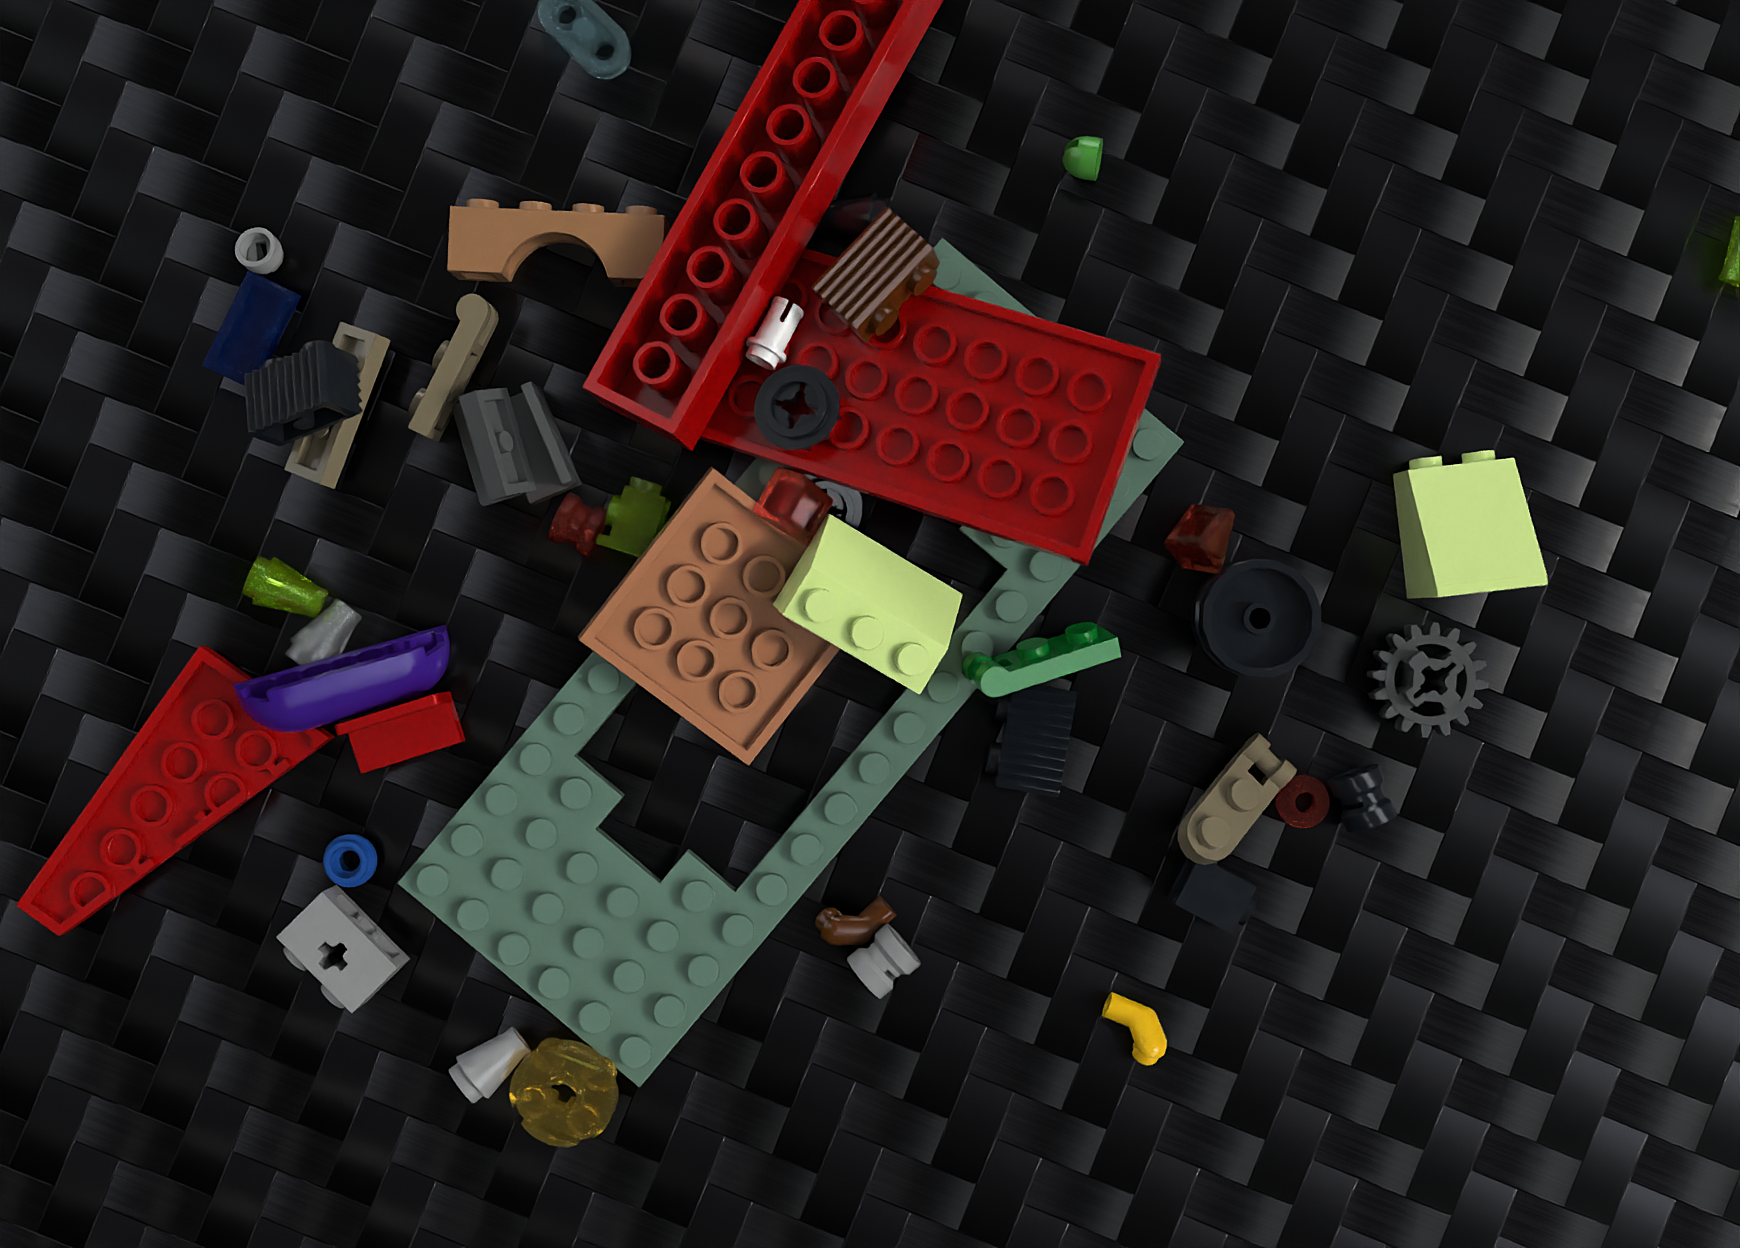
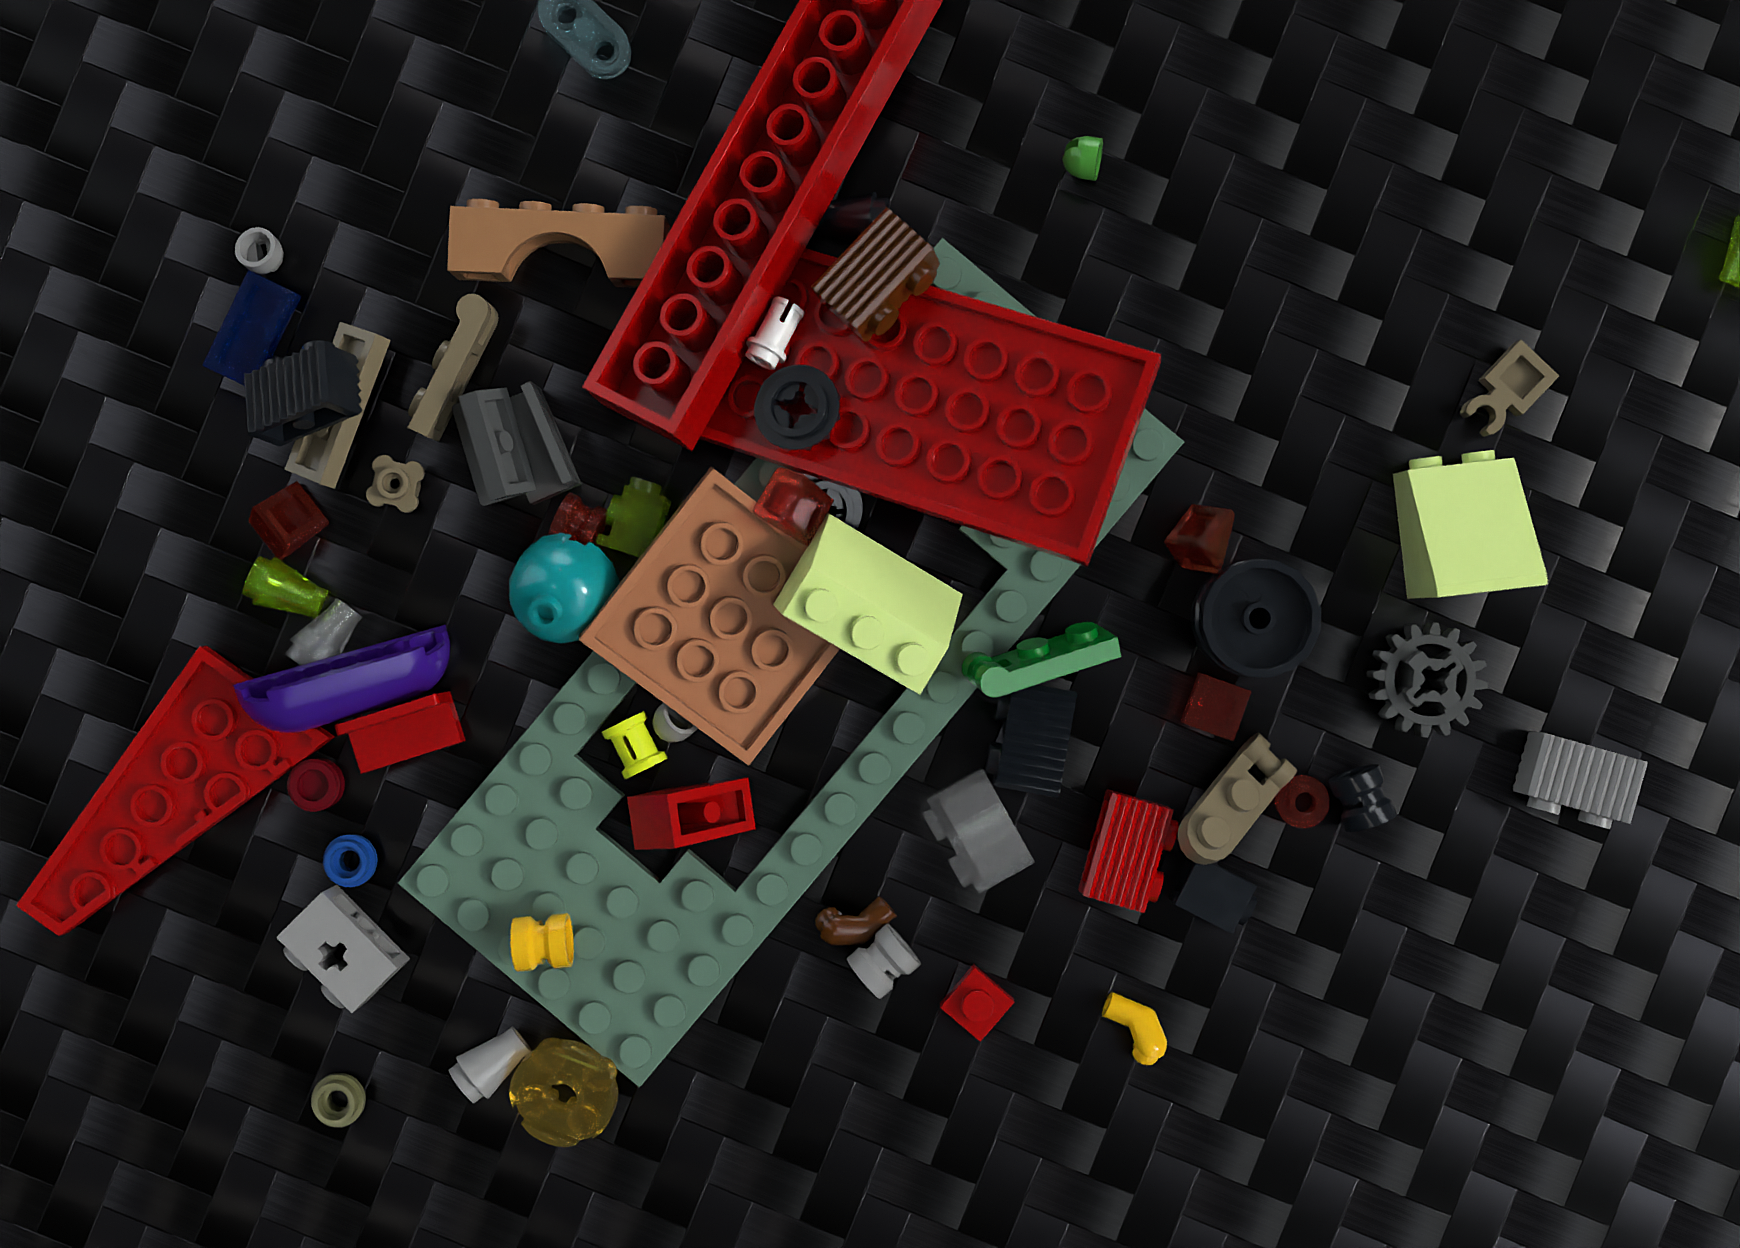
(287, 520): none -> clear red slope
(315, 784): none -> dark red tile
(327, 1110): none -> olive plate
(410, 483): none -> dark tan plate
(535, 942): none -> yellow wheel
(560, 587): none -> teal cylinder
(634, 745): none -> neon yellow bush
(671, 725): none -> light grey hinge
(691, 814): none -> red slope
(976, 1002): none -> red plate
(978, 830): none -> clear brick
(1128, 851): none -> red brick
(1215, 706): none -> clear red plate
(1512, 384): none -> dark tan plate
(1579, 777): none -> light grey brick

